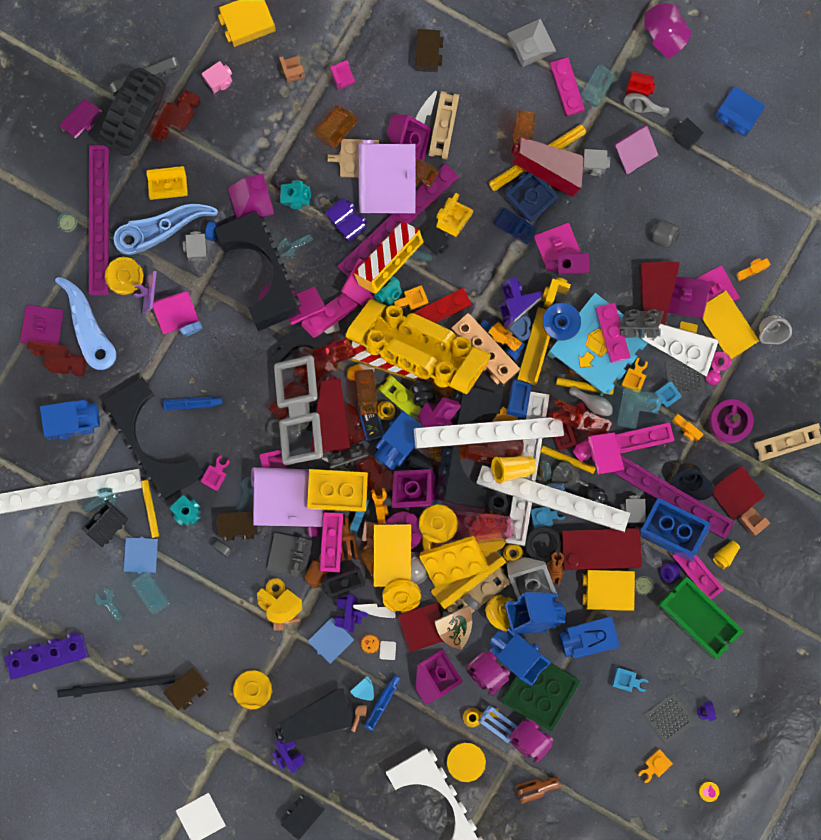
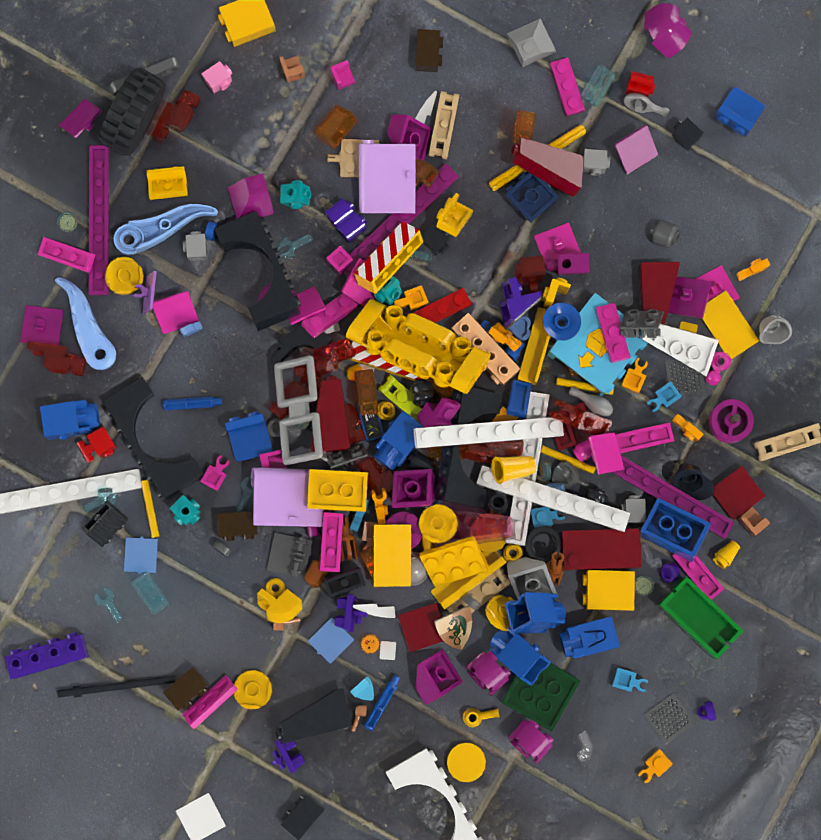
(66, 254): none -> dark pink plate
(100, 442): none -> red brick
(209, 702): none -> dark pink plate
(249, 436): none -> blue bracket
(339, 260): none -> dark pink panel
(401, 596): yellow tile -> none
(486, 715): medium blue tile -> none
(515, 226): clear blue slope -> none
(530, 271): none -> clear red brick
(536, 788): dark orange arm -> none
(587, 747): none -> clear arm
(634, 401): clear light blue plate -> none
(709, 791): yellow tile -> none

